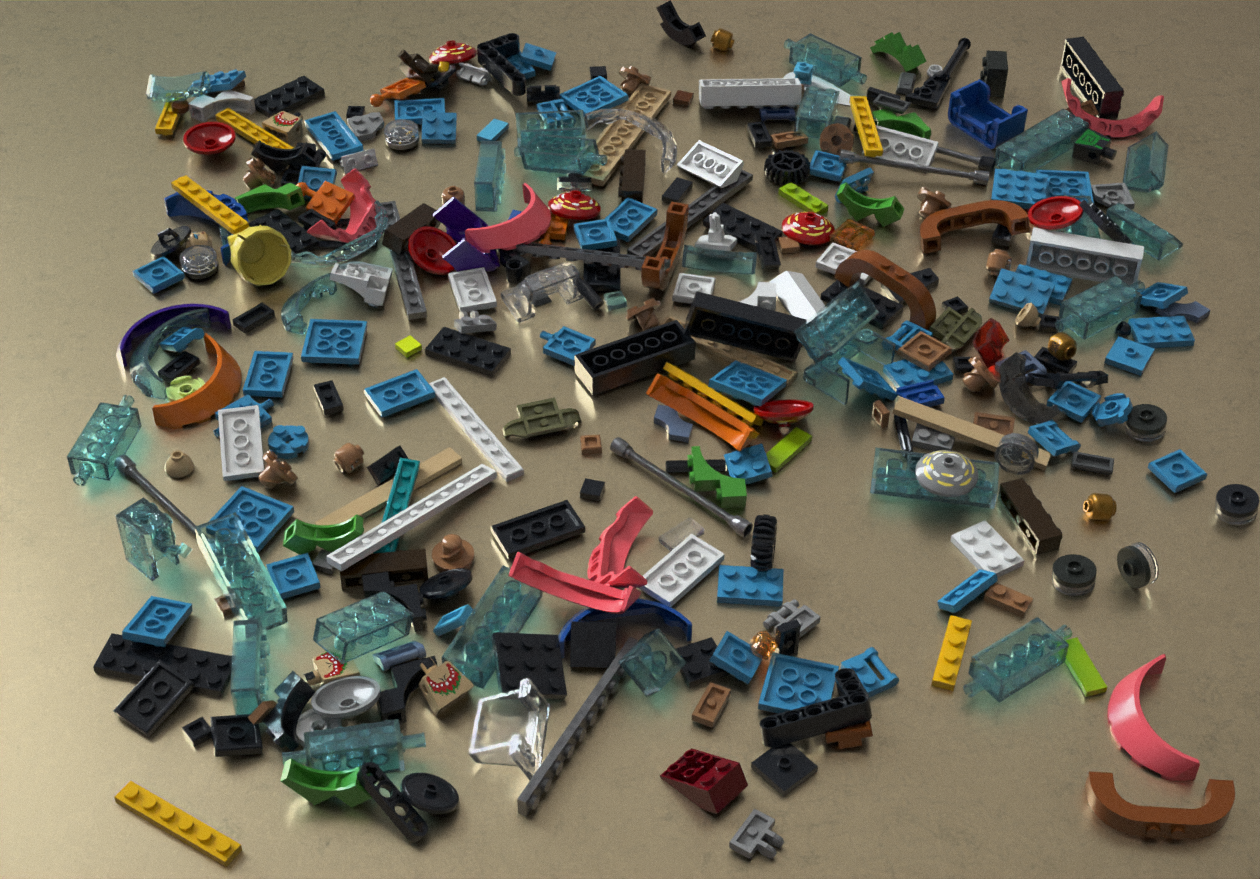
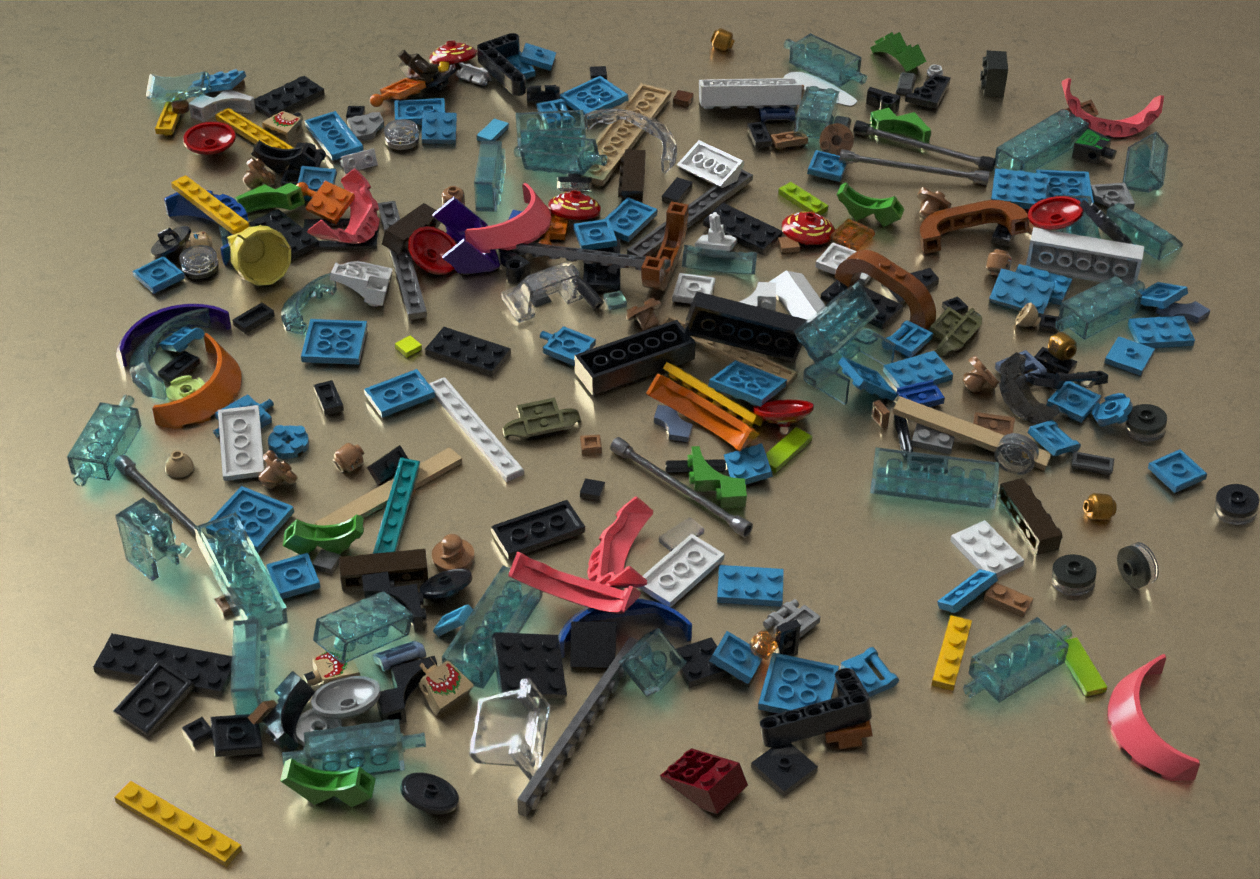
(157, 621): dark azure plate -> none
(268, 374): dark azure plate -> none
(311, 217): black plate -> none
(348, 251): clear light blue windscreen -> none
(389, 803): black beam -> none
(410, 517): white plate -> none
(472, 290): white plate -> none
(474, 323): light grey hinge -> none
(632, 79): medium nougat plate -> none
(676, 28): black arch -> none
(711, 704): medium nougat plate -> none
(753, 832): light grey hinge -> none
(763, 542): black gear -> none
(767, 251): black plate -> none
(787, 167): black gear -> none
(804, 72): medium azure bracket -> none
(858, 181): dark azure plate -> none
(866, 126): yellow plate -> none
(891, 104): dark grey tile -> none
(906, 147): white slope -> none
(924, 351): medium nougat tile -> none
(946, 473): light grey dish -> none
(962, 365): black tile -> none
(963, 45): black axle -> none
(982, 119): blue windscreen -> none
(990, 341): clear red brick -> none
(1091, 77): black brick -> none
(1123, 329): black hinge -> none
(1160, 821): dark orange arch -> none

